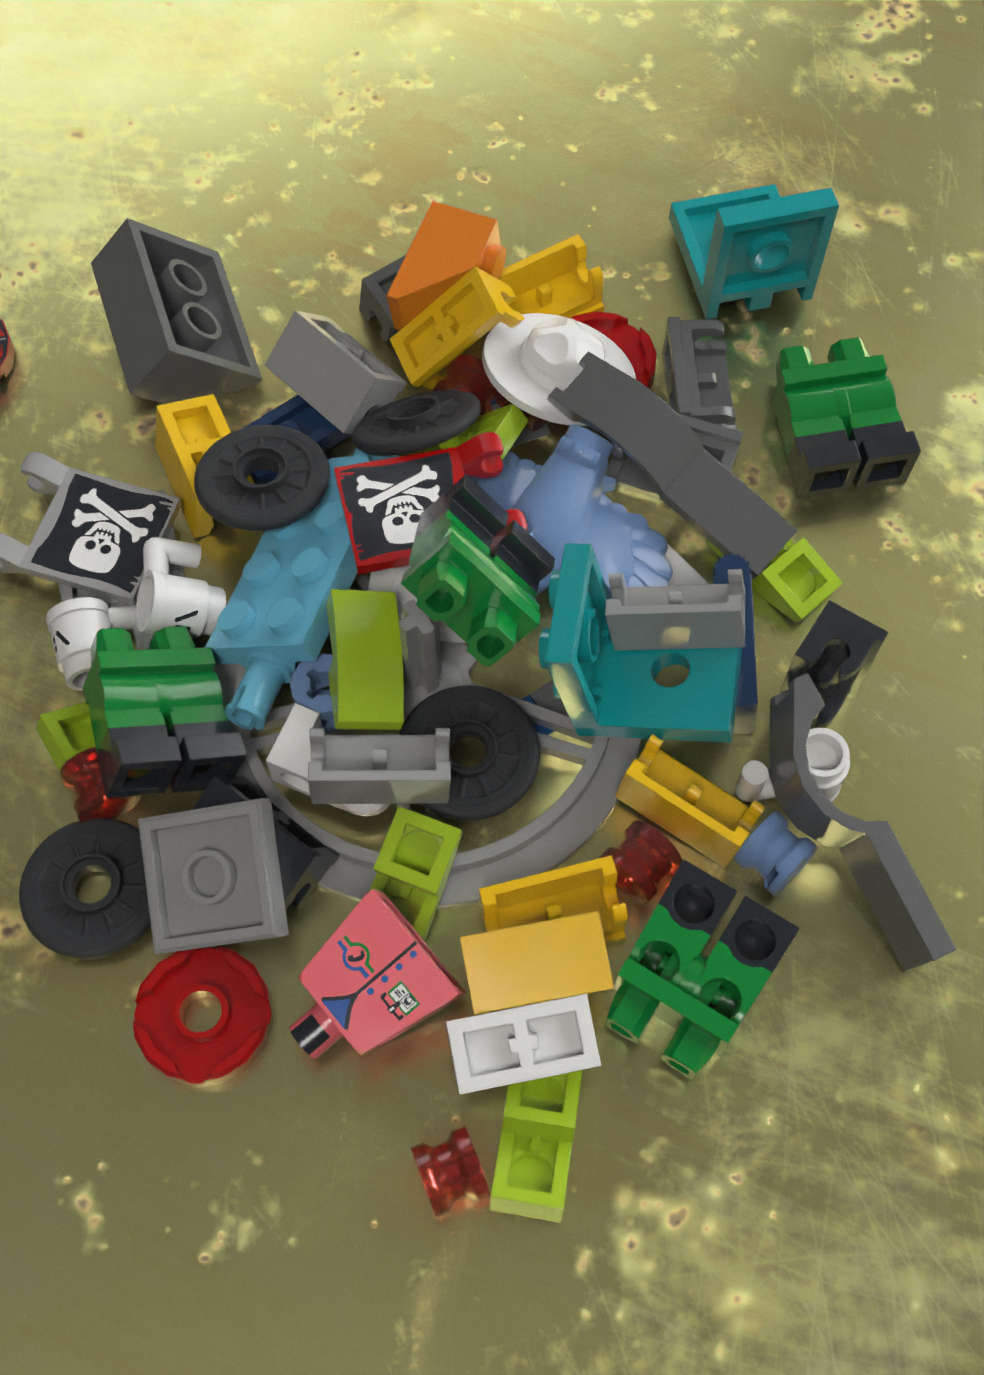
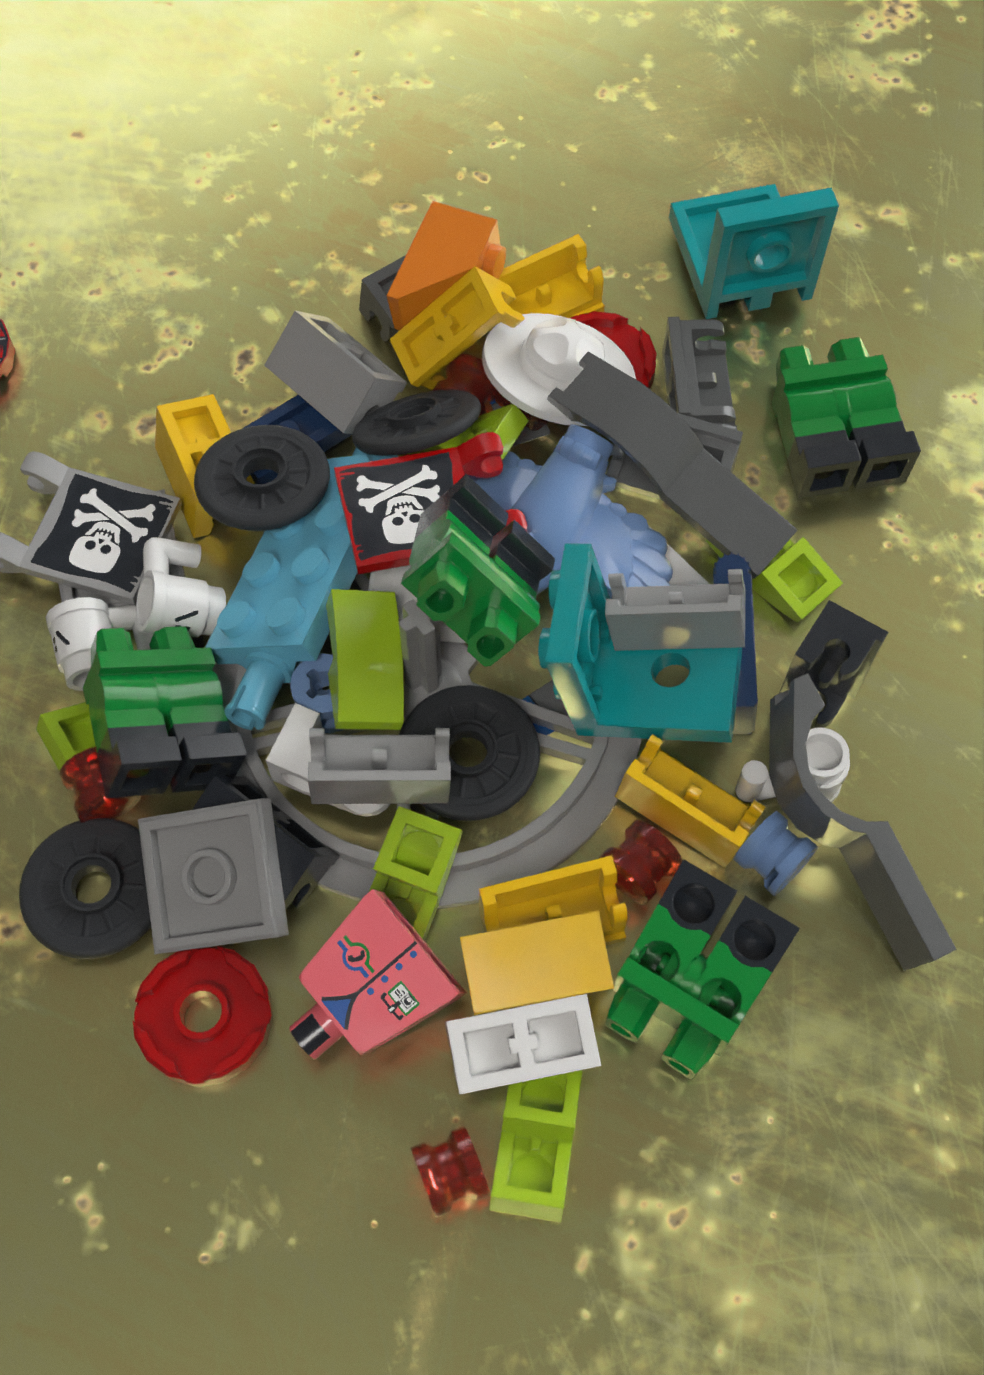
(172, 316): dark grey slope -> none

